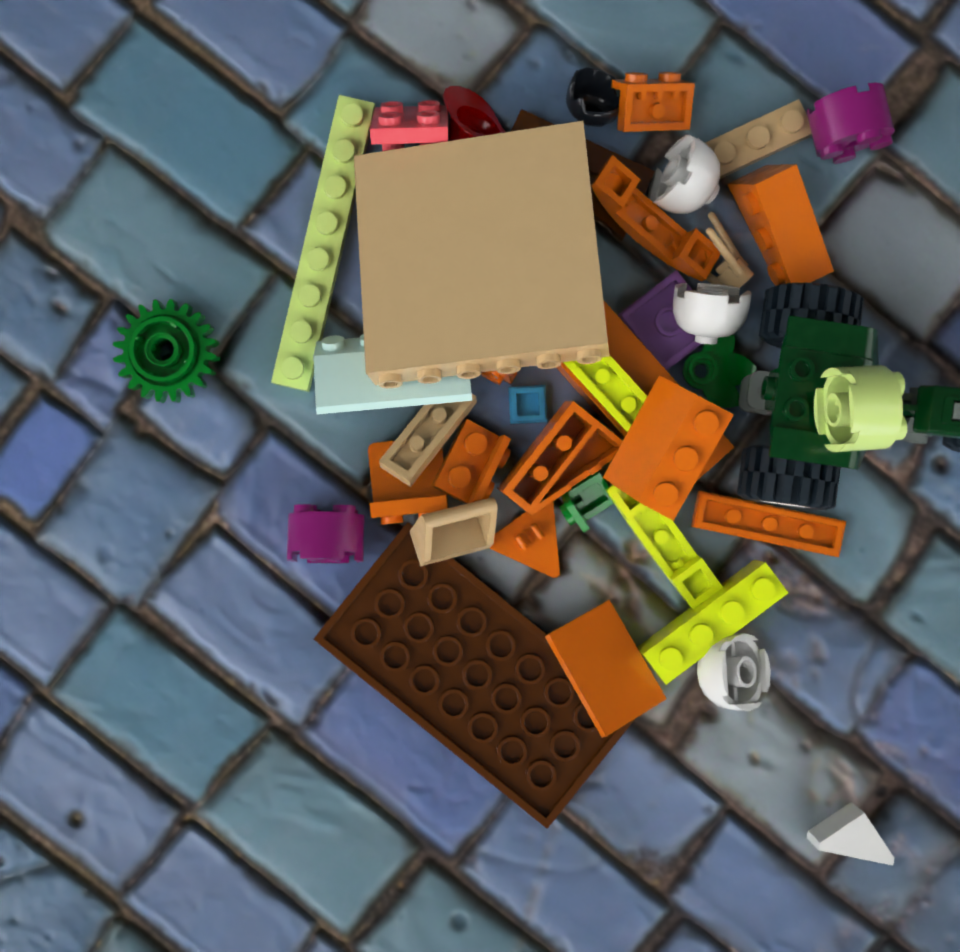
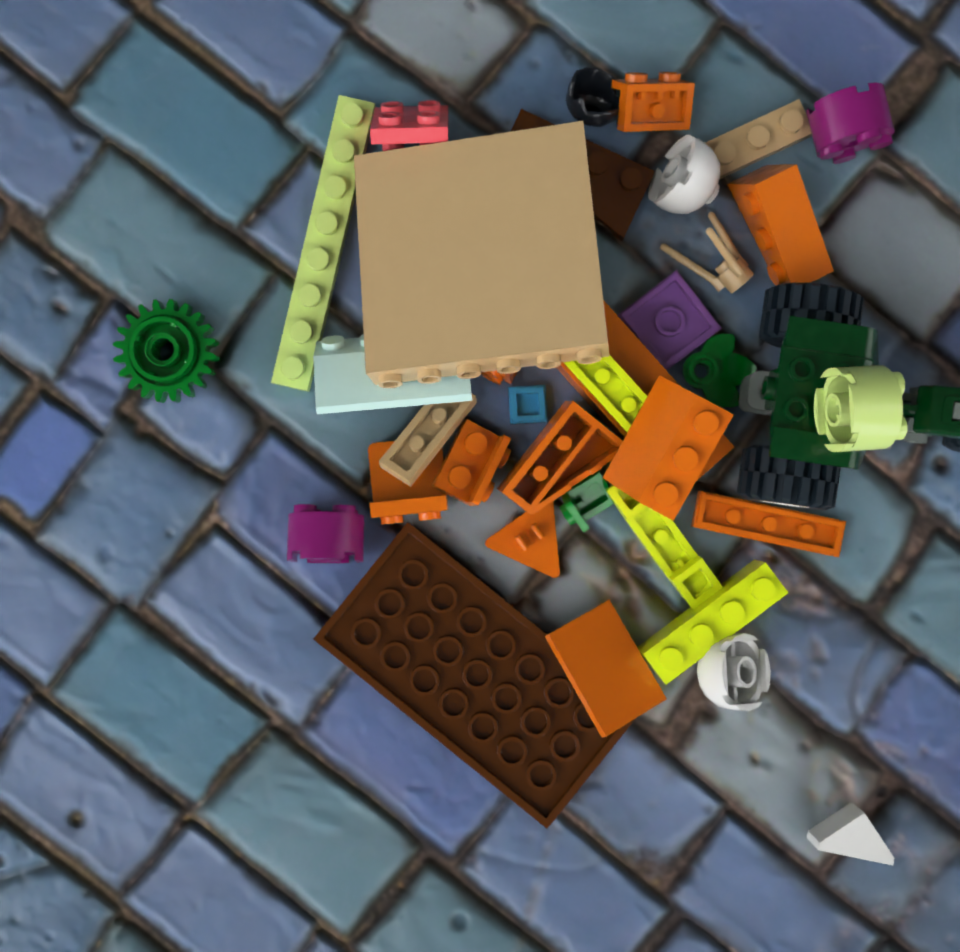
(455, 531): tan tile -> none
(469, 114): red piece -> none
(651, 226): orange slope -> none
(710, 310): white cylinder -> none

